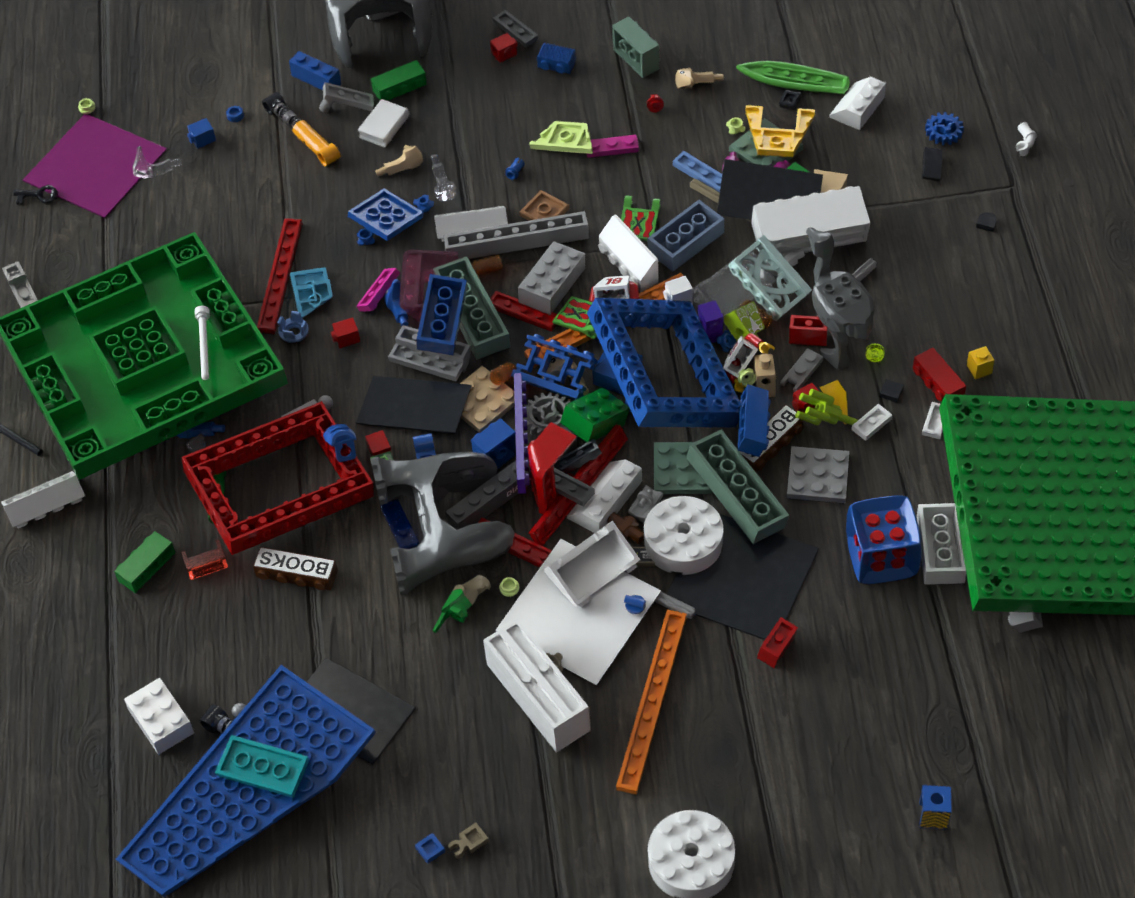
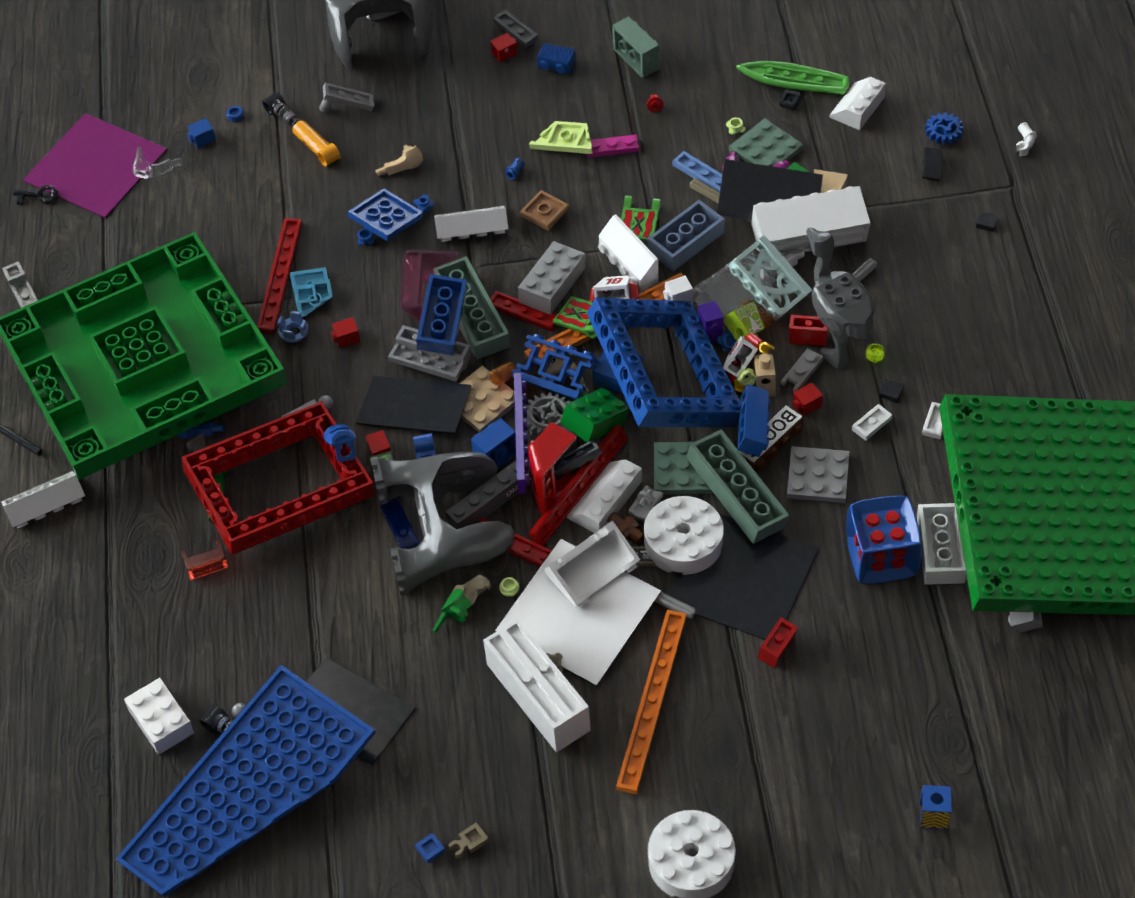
(86, 106): yellowish green plate -> none
(144, 561): green brick -> none
(202, 315): white piece -> none
(262, 766): teal plate -> none
(295, 568): brick -> none
(313, 71): blue brick -> none
(378, 289): dark pink plate -> none
(383, 123): white piece -> none
(392, 302): blue animal -> none
(399, 81): green brick -> none
(445, 189): clear animal -> none
(487, 265): clear orange piece -> none
(518, 236): light grey brick -> none
(572, 488): dark grey plate -> none
(634, 604): blue plate -> none
(686, 78): tan animal -> none
(777, 141): yellow wing -> none
(823, 410): lime plant -> none
(838, 393): yellow sticker -> none
(937, 374): red brick -> none
(980, 362): yellow brick -> none

